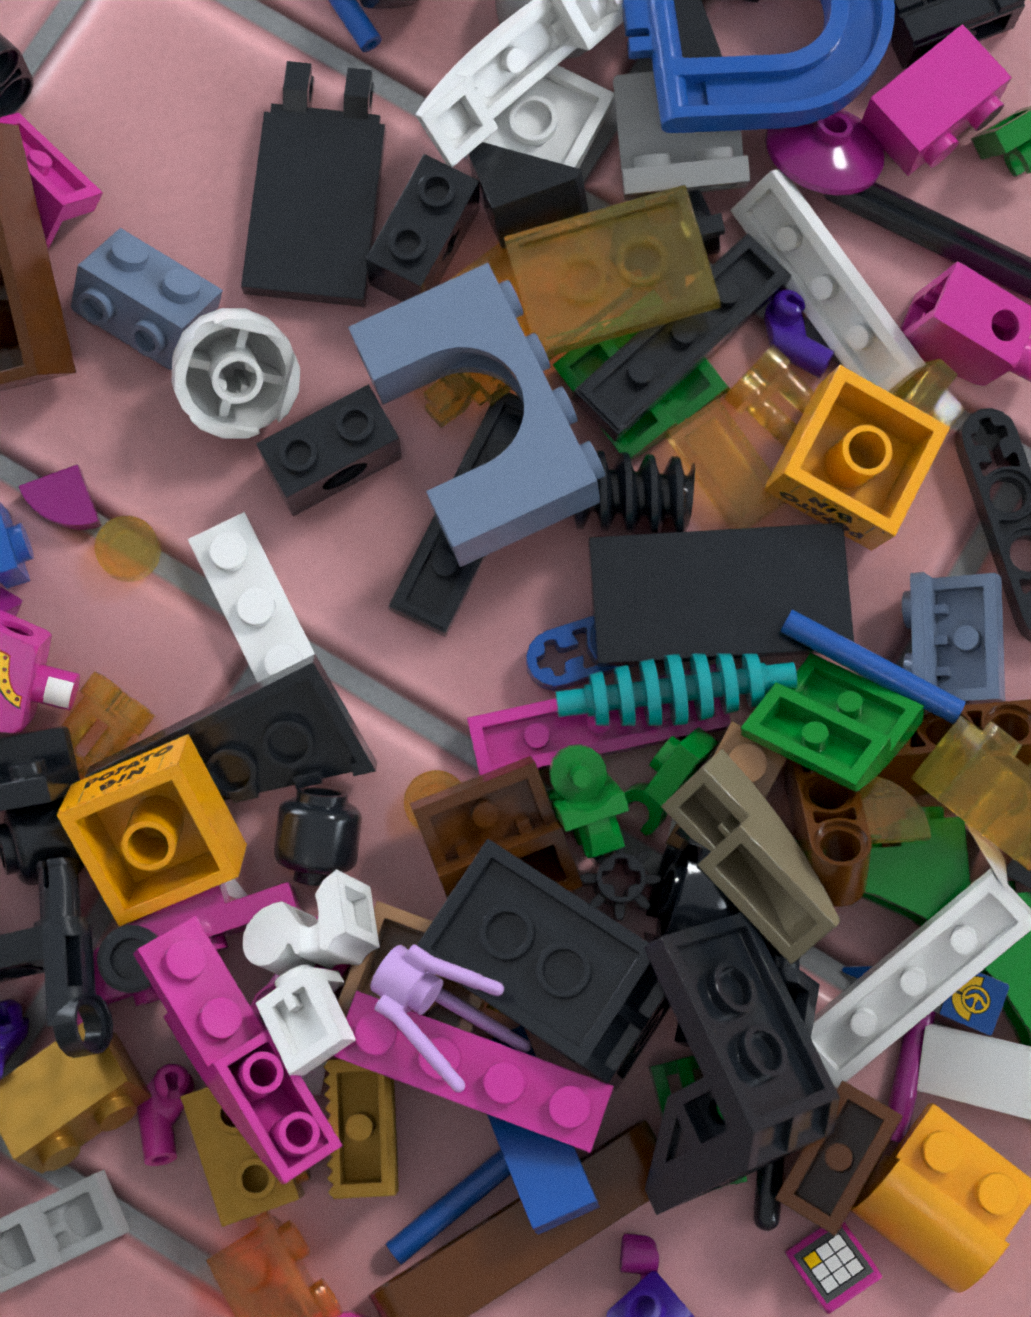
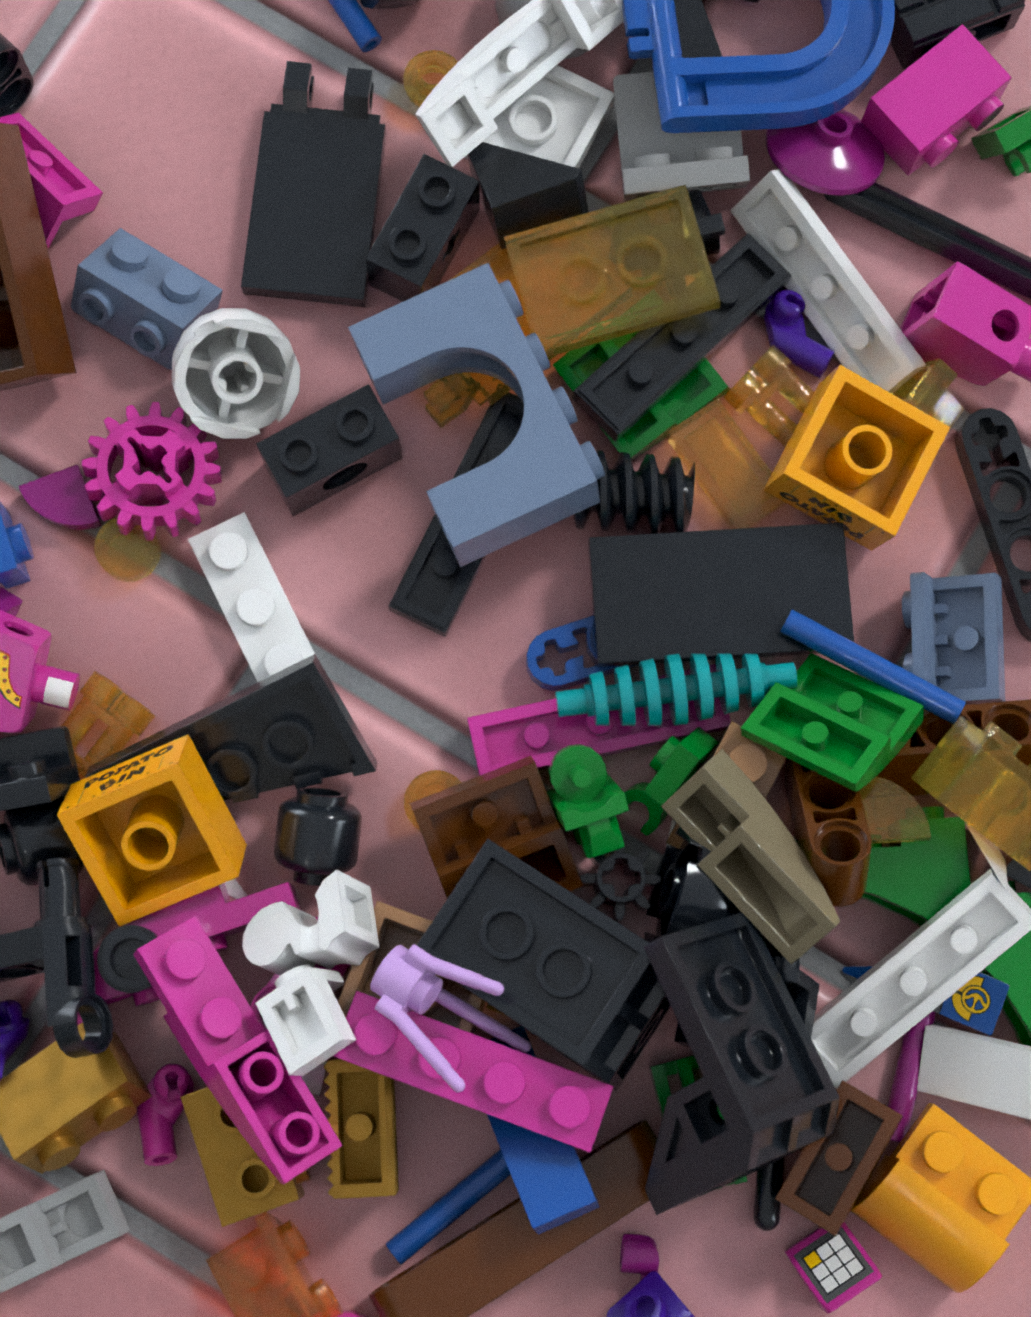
(157, 444): none -> dark pink gear
(418, 66): none -> clear yellow plate

